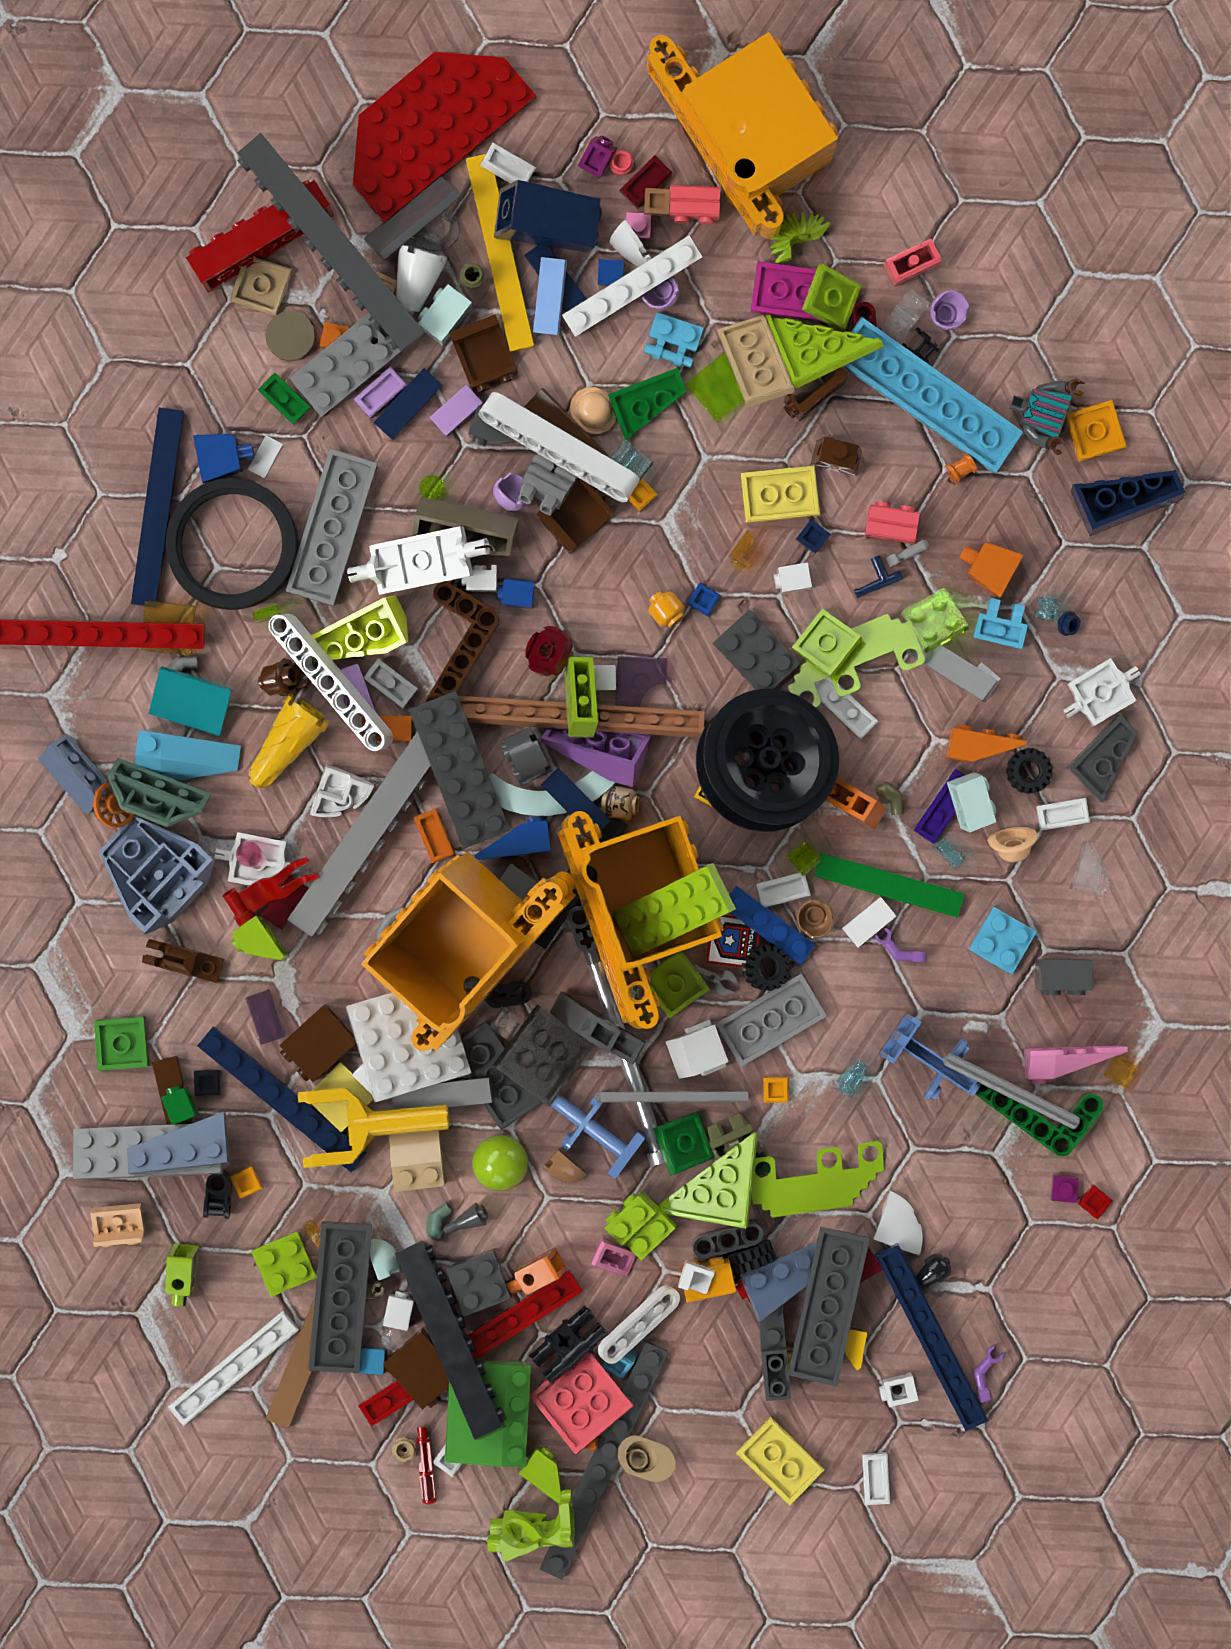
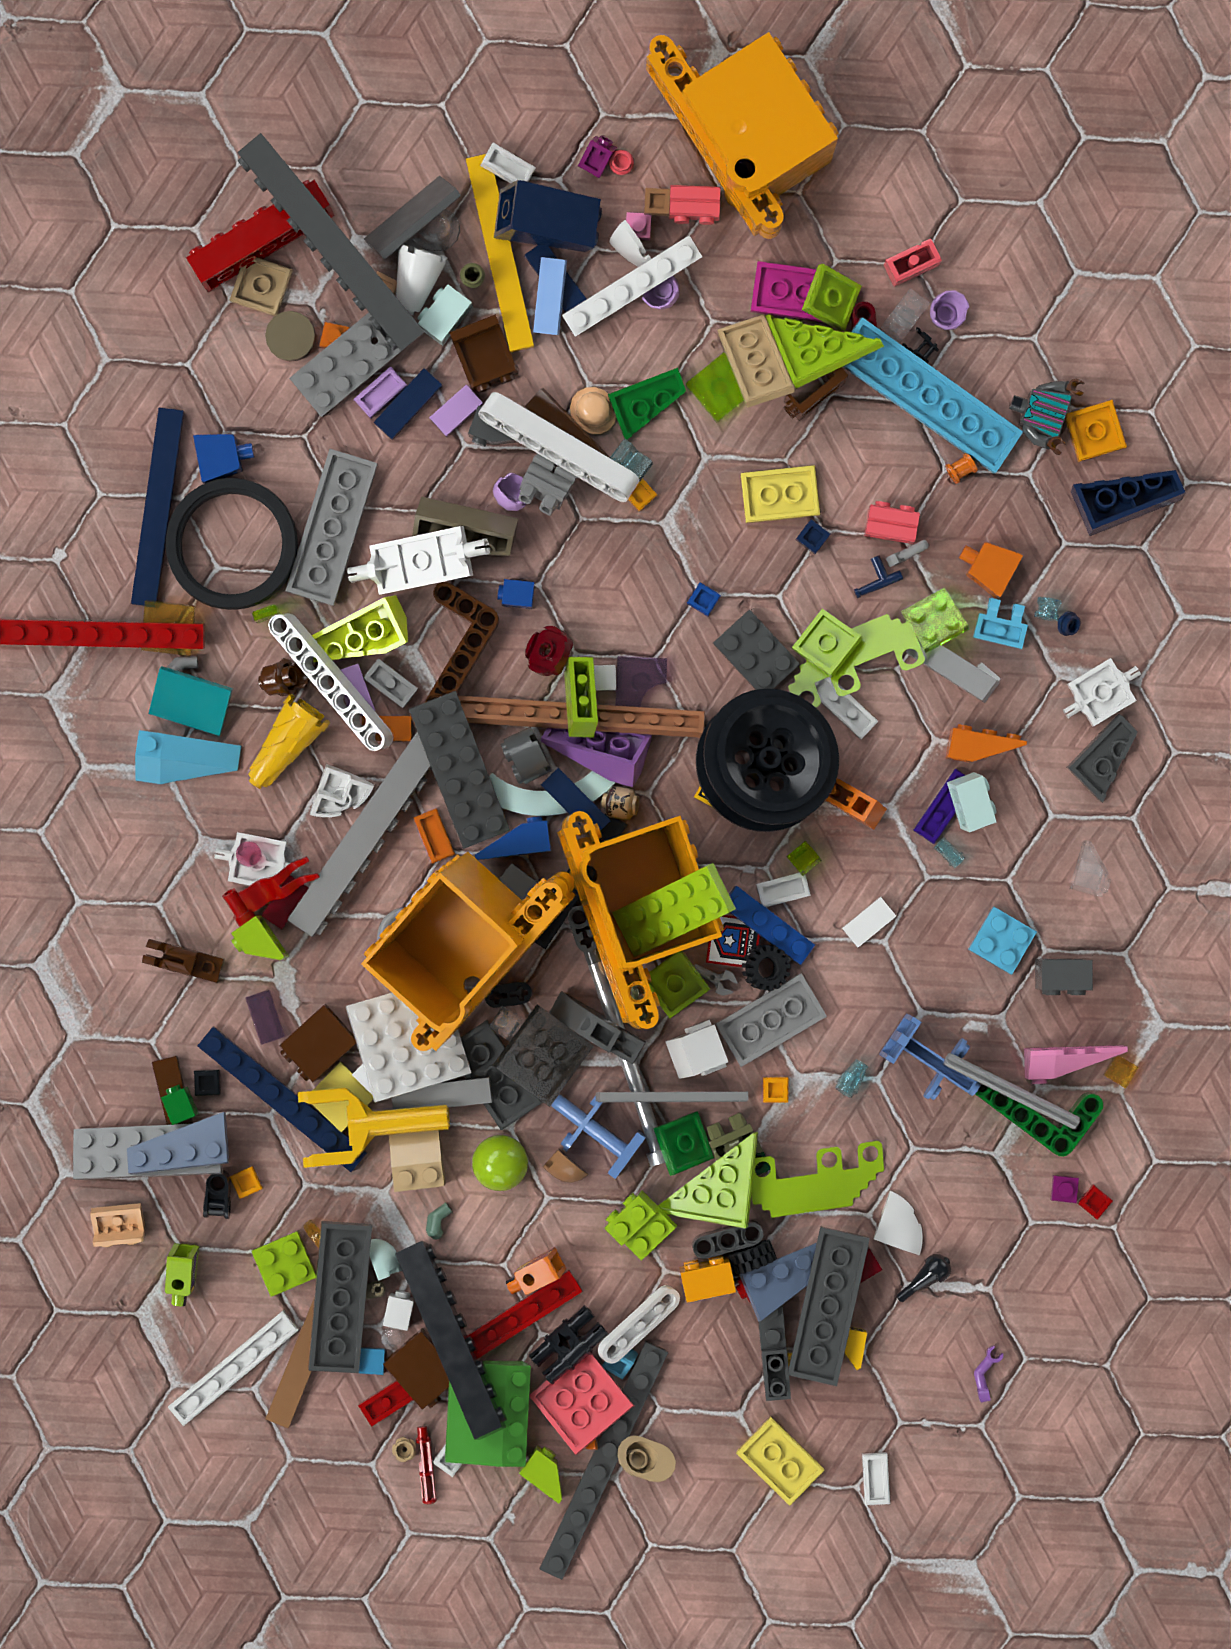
(73, 771): sand blue panel -> none
(111, 806): orange wheel -> none
(121, 1043): bright green tile -> none
(154, 794): sand green wedge -> none
(155, 872): sand blue wedge -> none
(265, 456): white sticker -> none
(284, 399): green plate -> none
(431, 487): clear neon green tile -> none
(432, 125): red plate -> none
(473, 1217): dark grey cone -> none
(478, 1282): dark grey brick -> none
(482, 579): white brick -> none
(526, 1531): lime hips -> none
(579, 516): reddish brown panel -> none
(609, 271): blue tile -> none
(613, 1257): bright pink slope -> none
(651, 175): dark red tile -> none
(666, 609): light orange head -> none
(676, 333): medium azure plate -> none
(696, 1277): white panel -> none
(743, 547): clear yellow bracket -> none
(793, 578): white brick -> none
(796, 232): lime hair -> none
(815, 918): medium nougat hair -> none
(836, 455): reddish brown torso -> none
(889, 885): green tile -> none
(893, 795): olive arm -> none
(898, 955): medium lavender arm -> none
(907, 1393): white brick -> none
(931, 1337): dark blue tile -> none
(1013, 843): light nougat hat -> none
(1040, 760): black tyre -> none
(1063, 814): white tile -> none

